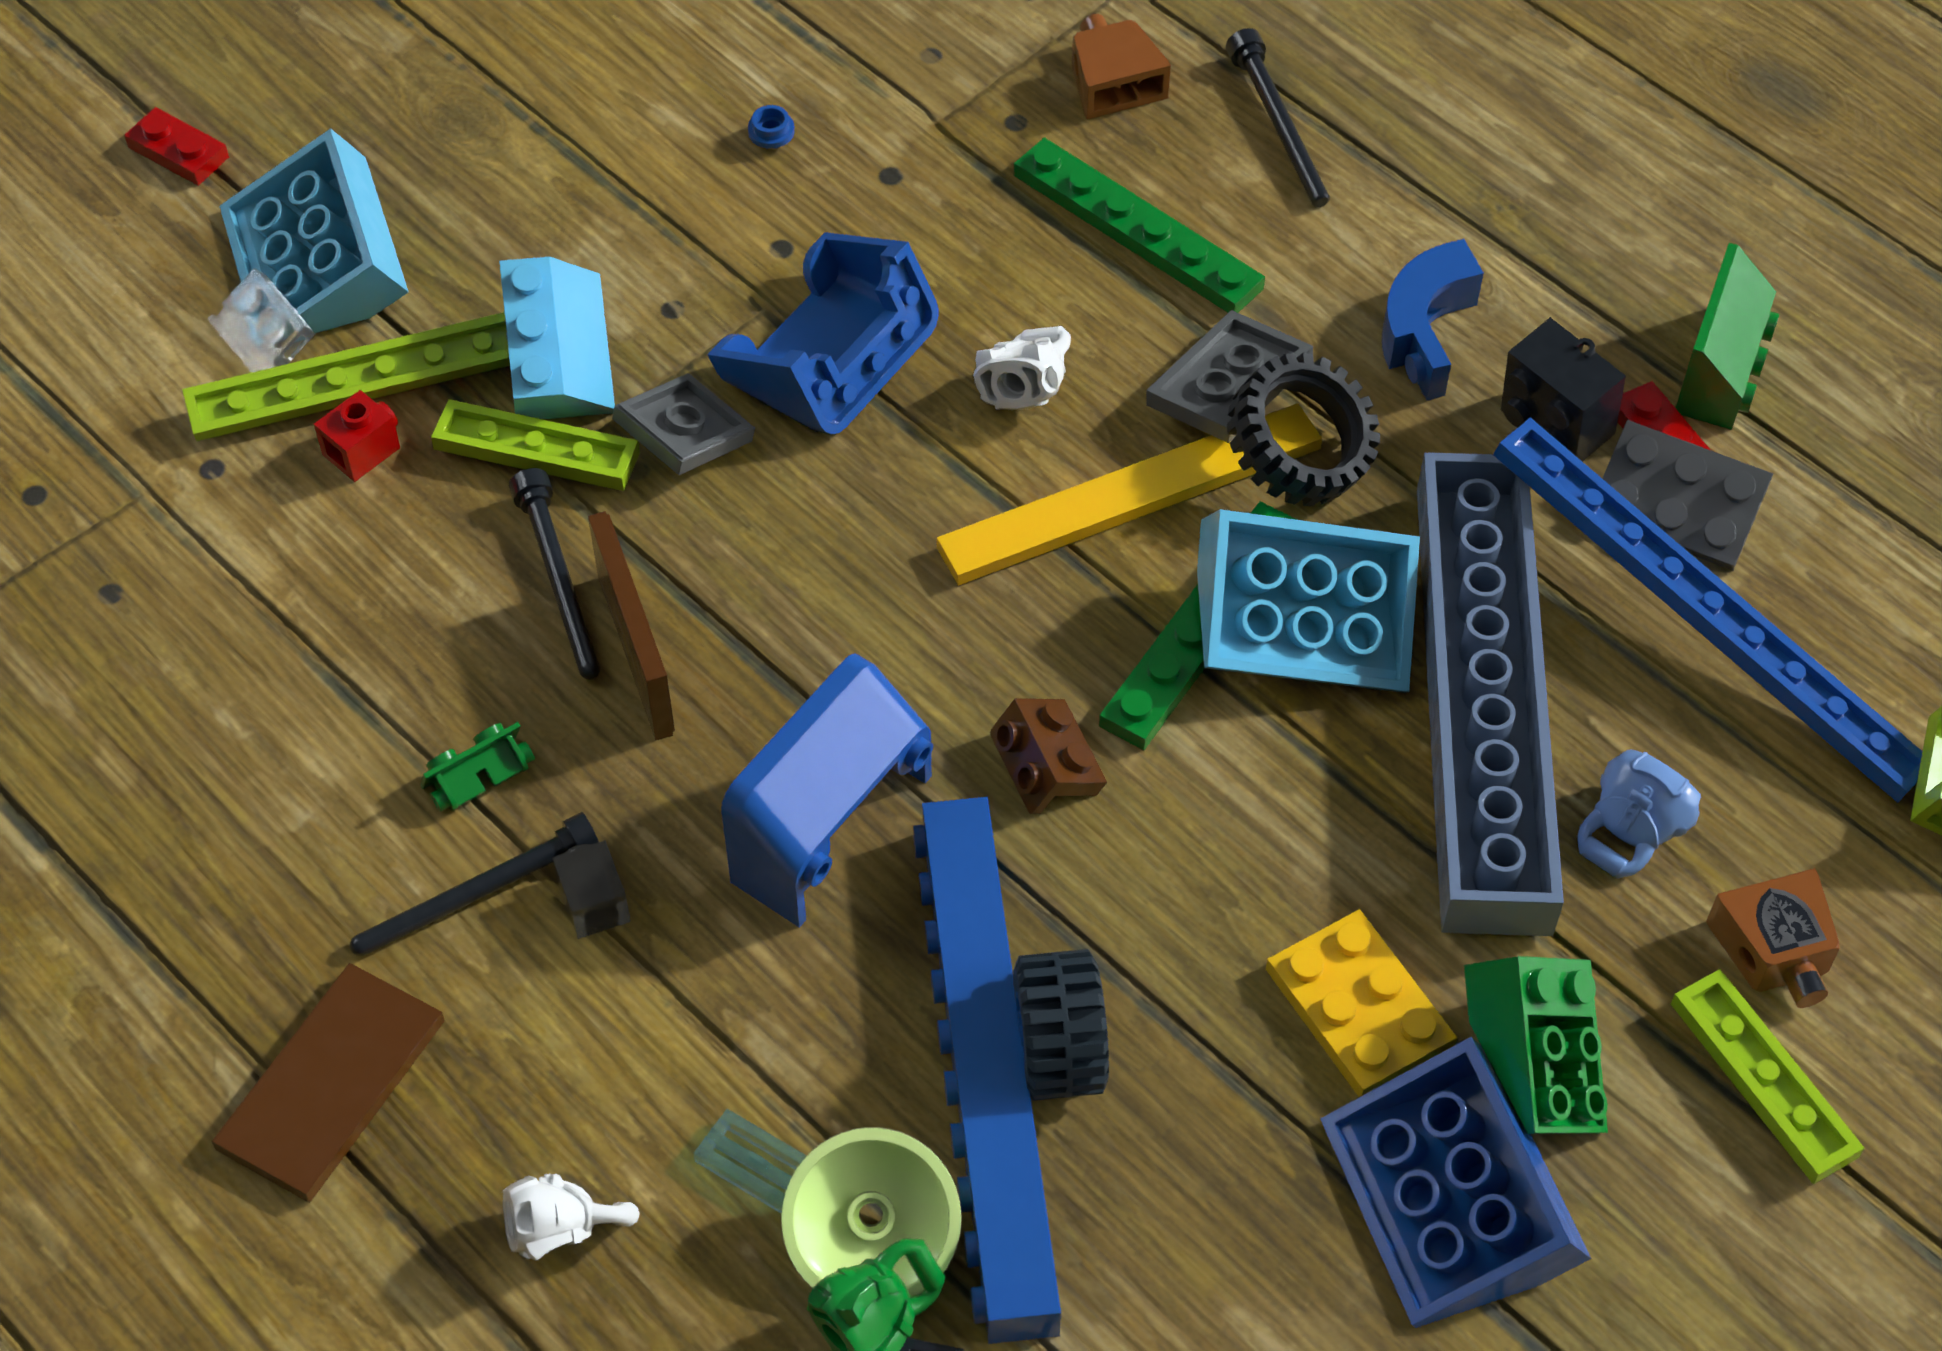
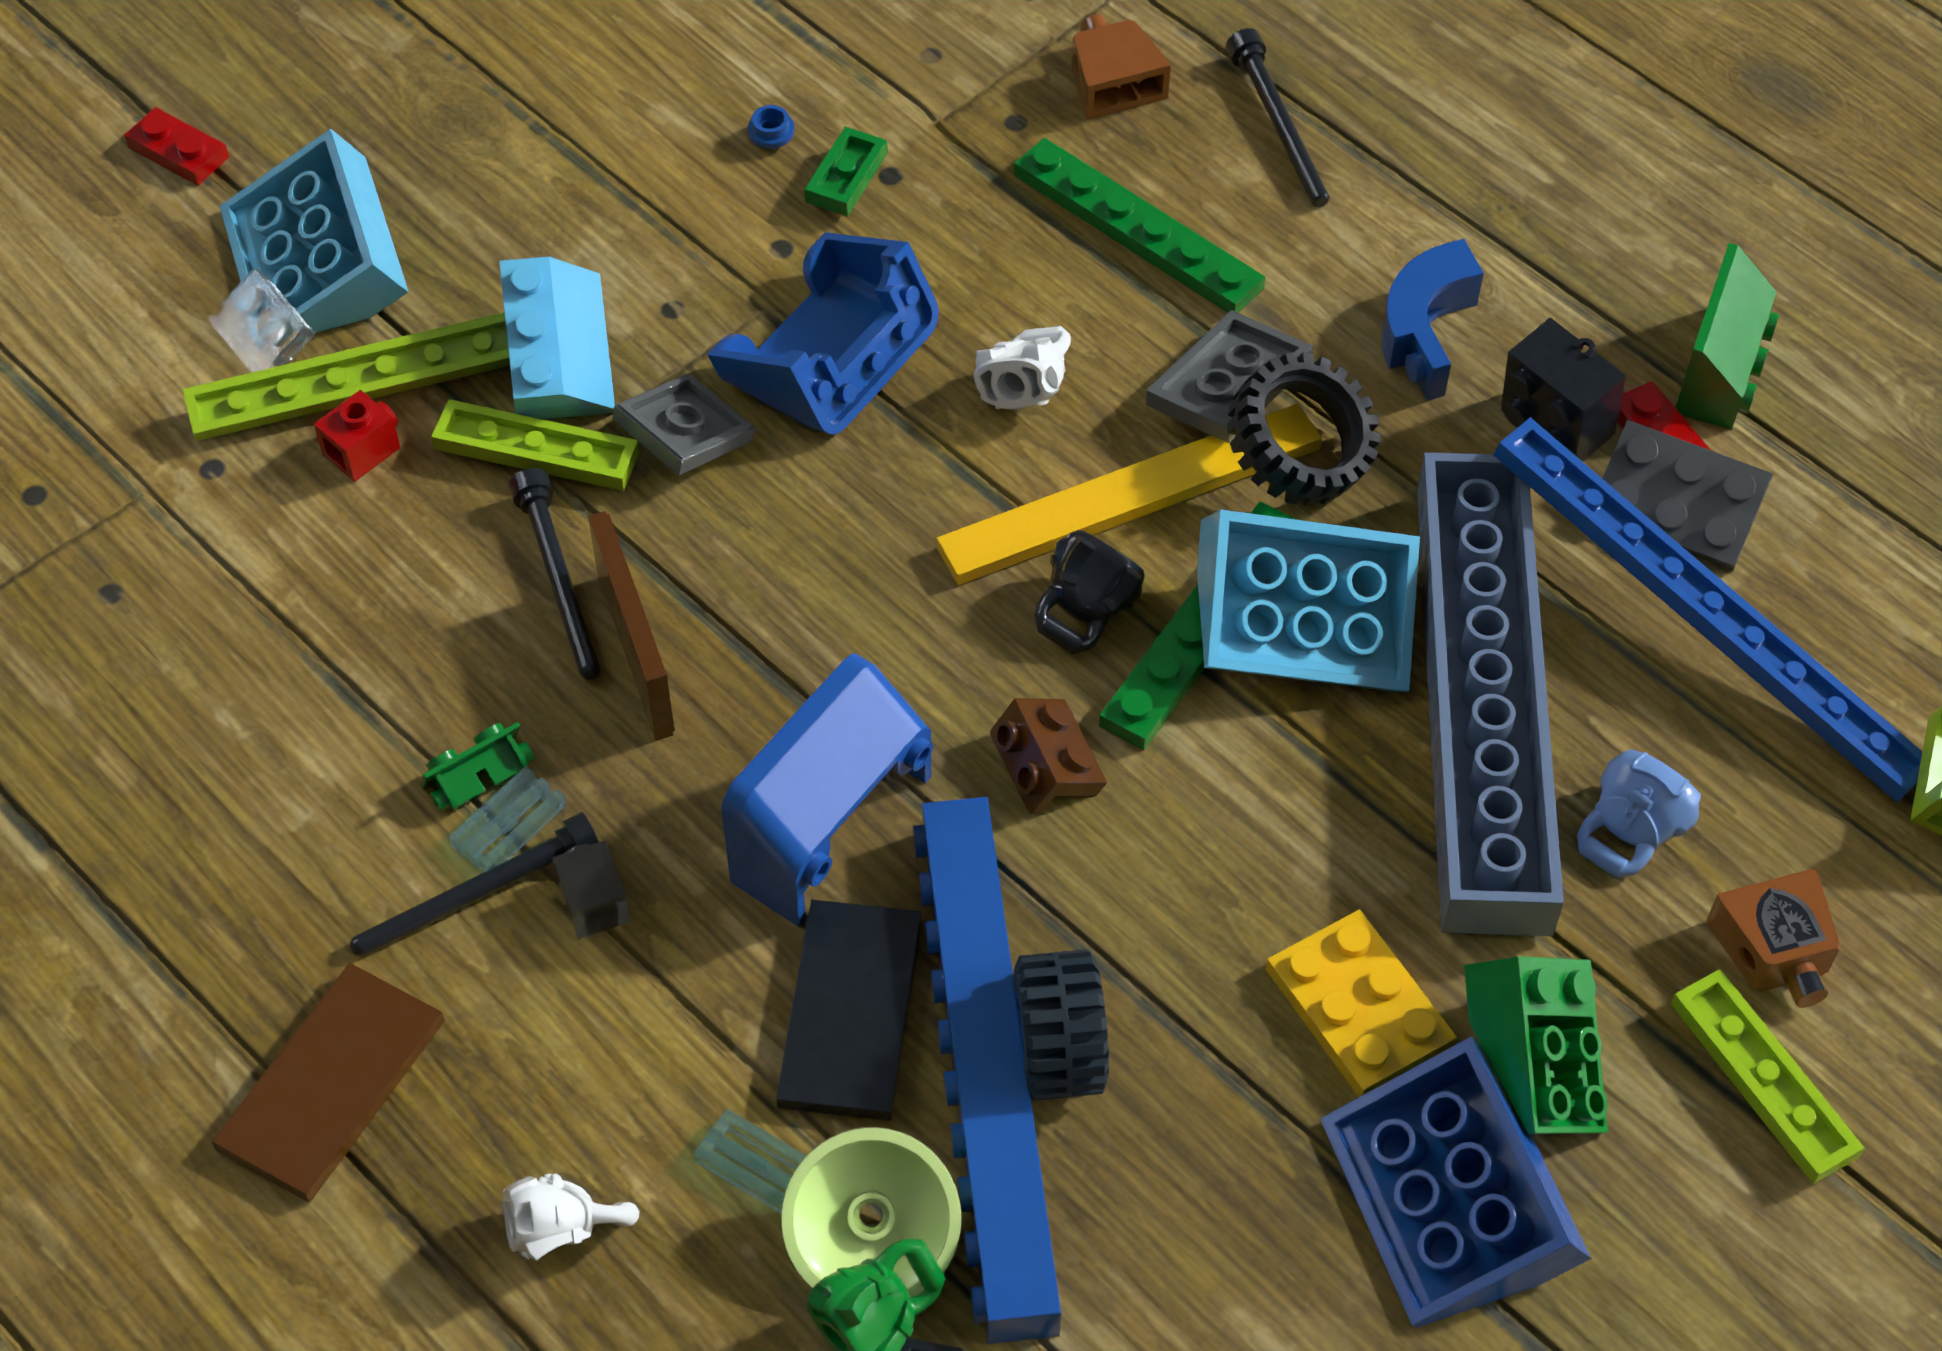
(502, 814): none -> clear light blue tile
(846, 171): none -> green plate
(849, 1010): none -> black tile
(1090, 585): none -> black piece

